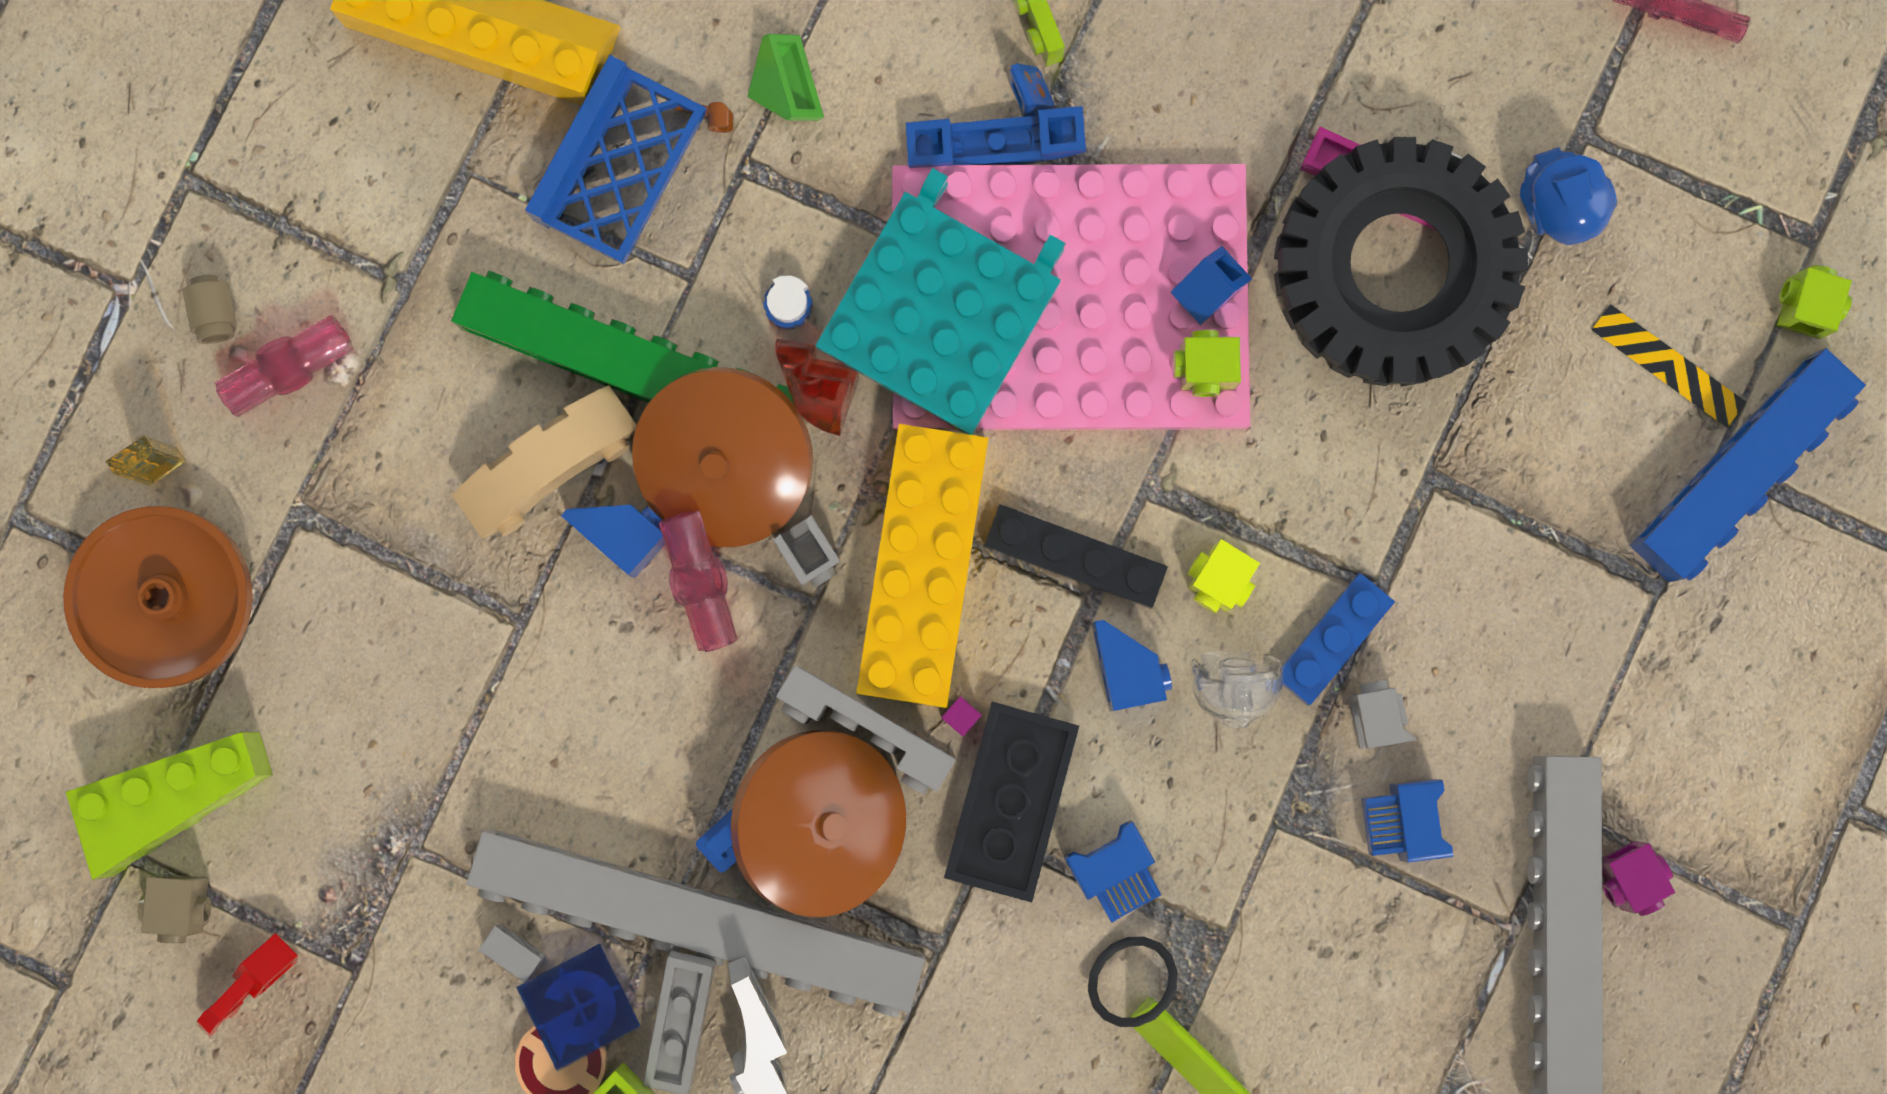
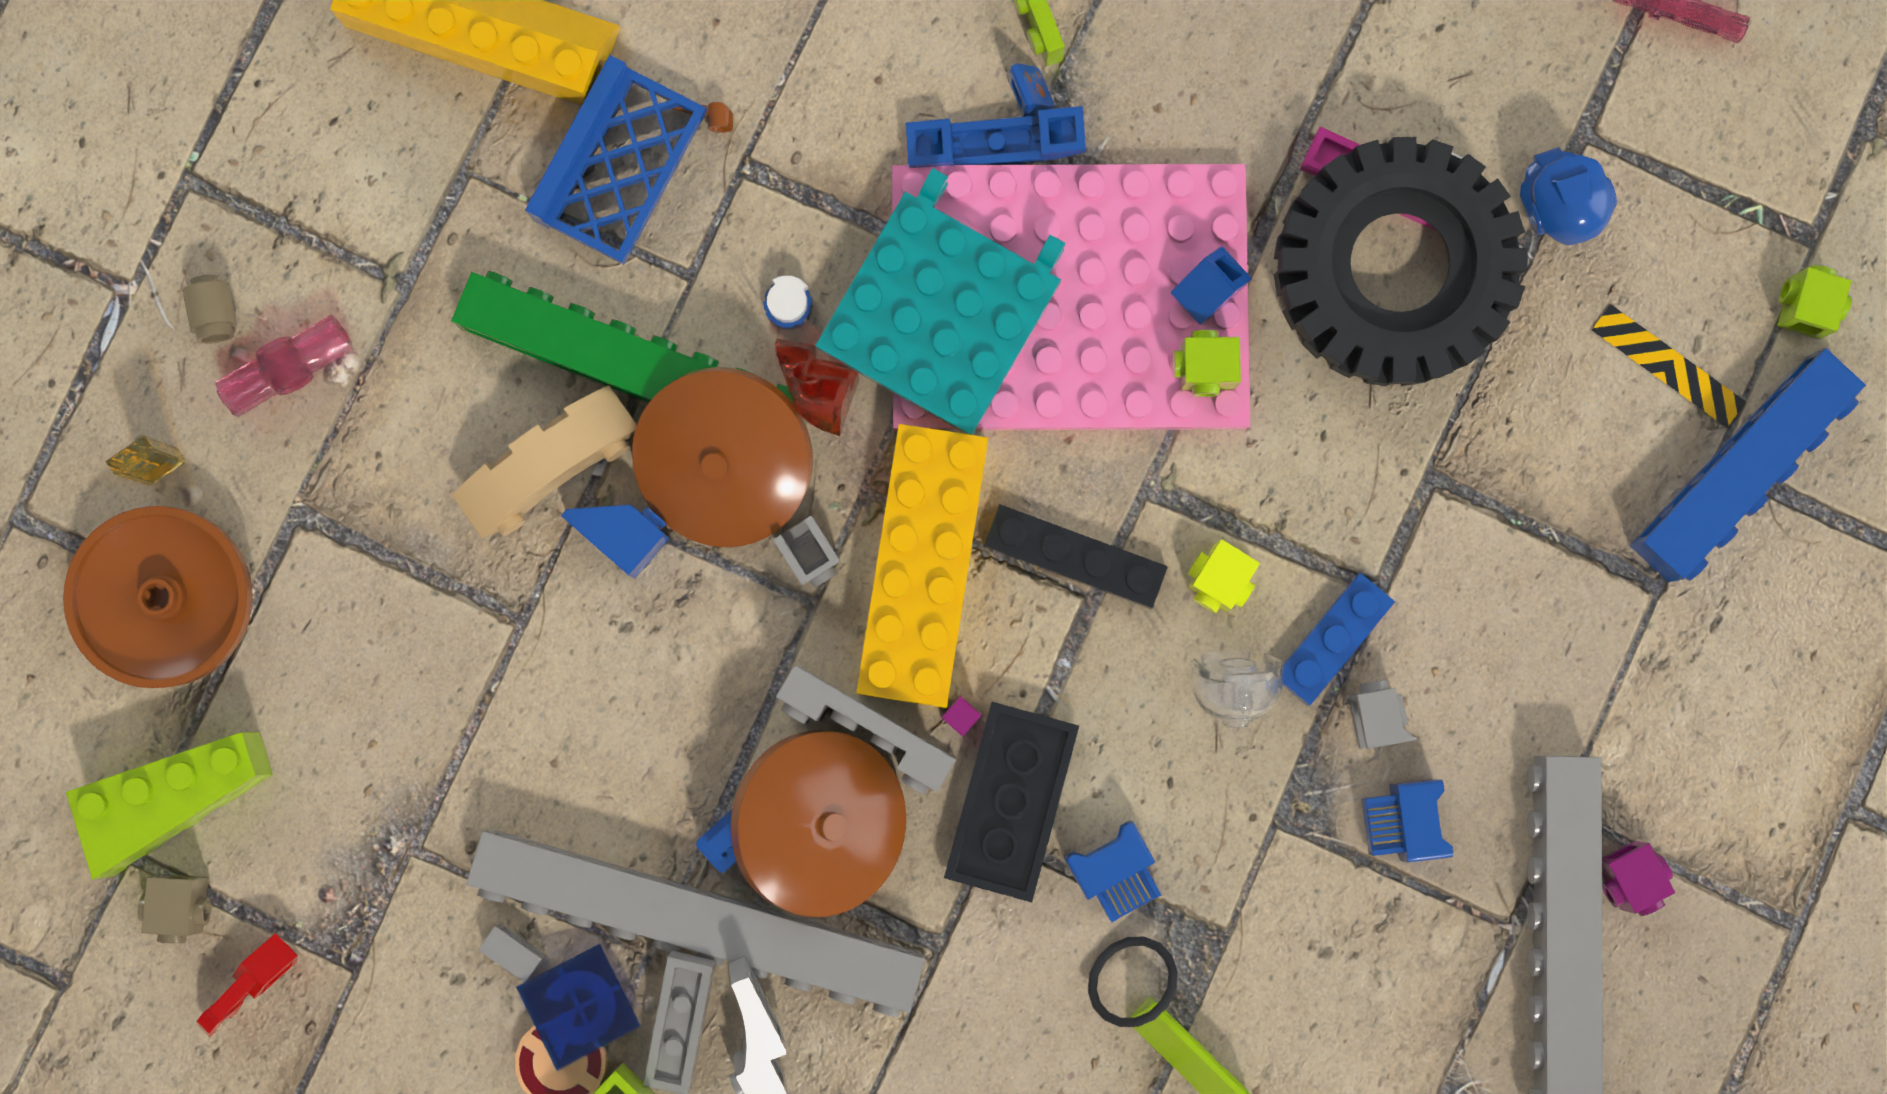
(698, 581): clear pink piece -> none
(784, 79): bright green slope -> none
(1129, 669): blue slope -> none

